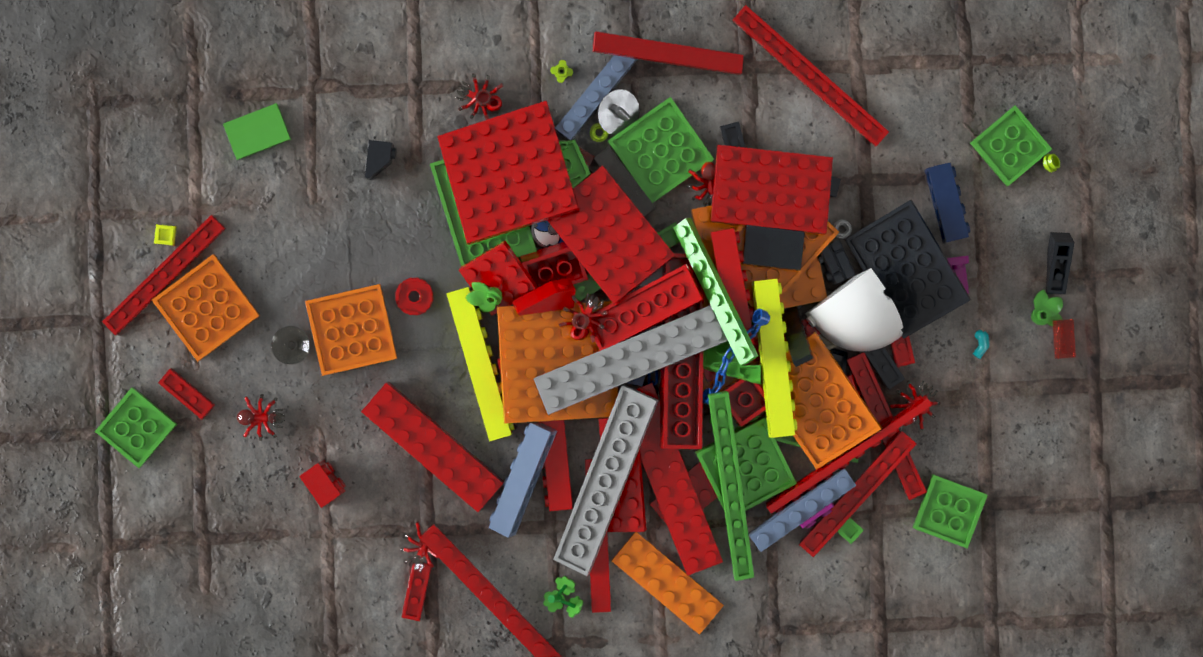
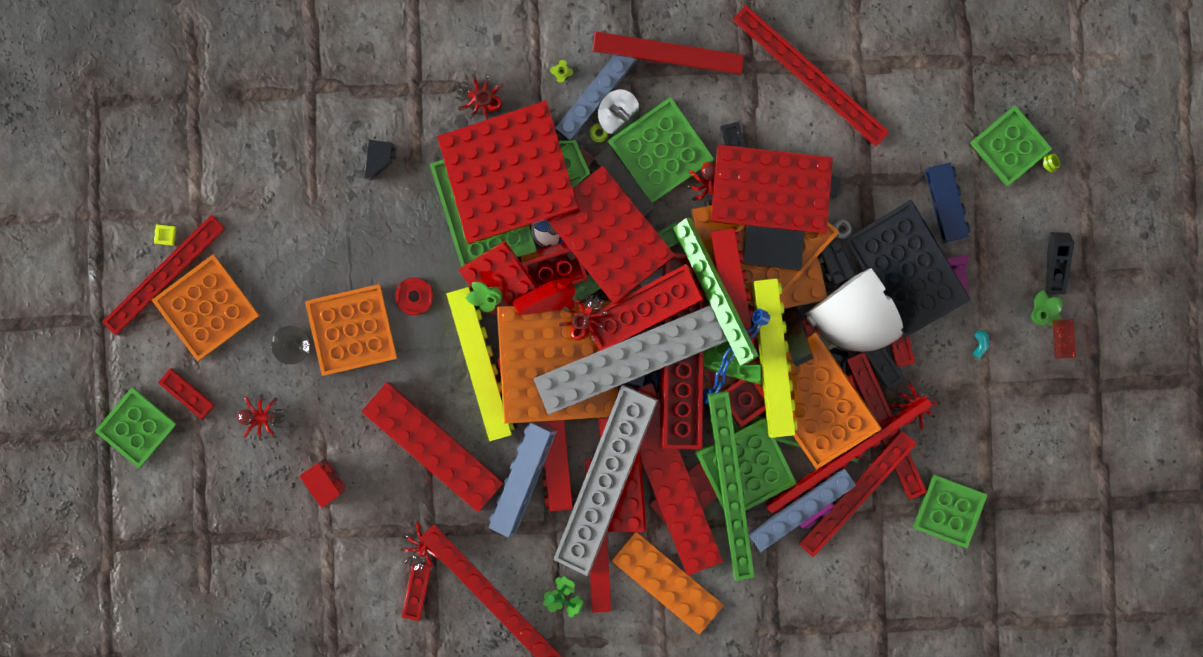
(257, 131): bright green tile -> none
(850, 530): bright green plate -> none

